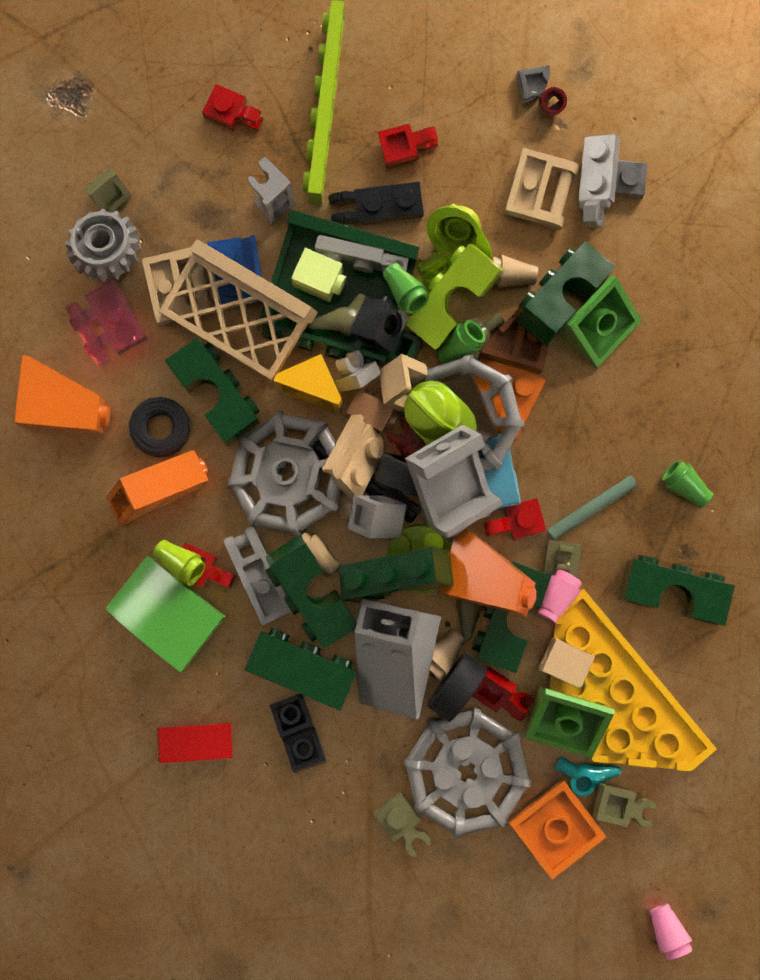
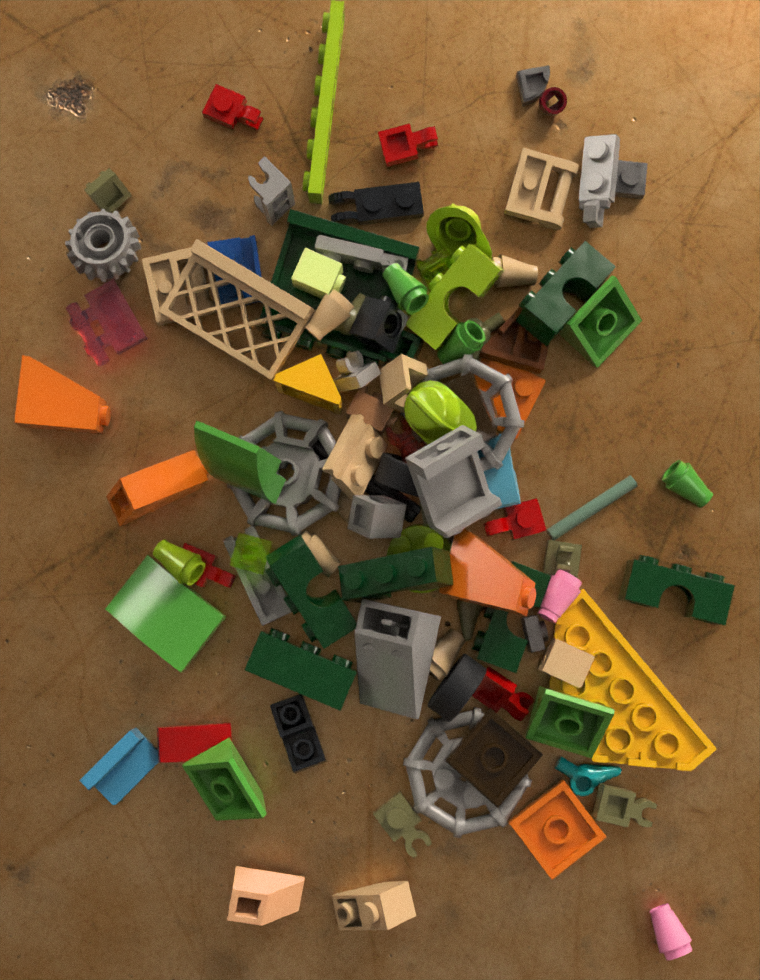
(122, 767): none -> dark azure panel
(147, 410): black tyre -> none
(197, 366): dark green arch -> none
(226, 783): none -> bright green slope
(238, 462): none -> bright green slope
(250, 553): none -> clear neon green tile
(263, 896): none -> light nougat slope
(329, 314): none -> tan cone
(374, 906): none -> tan slope
(493, 757): none -> dark brown tile
(535, 632): none -> flat silver plate

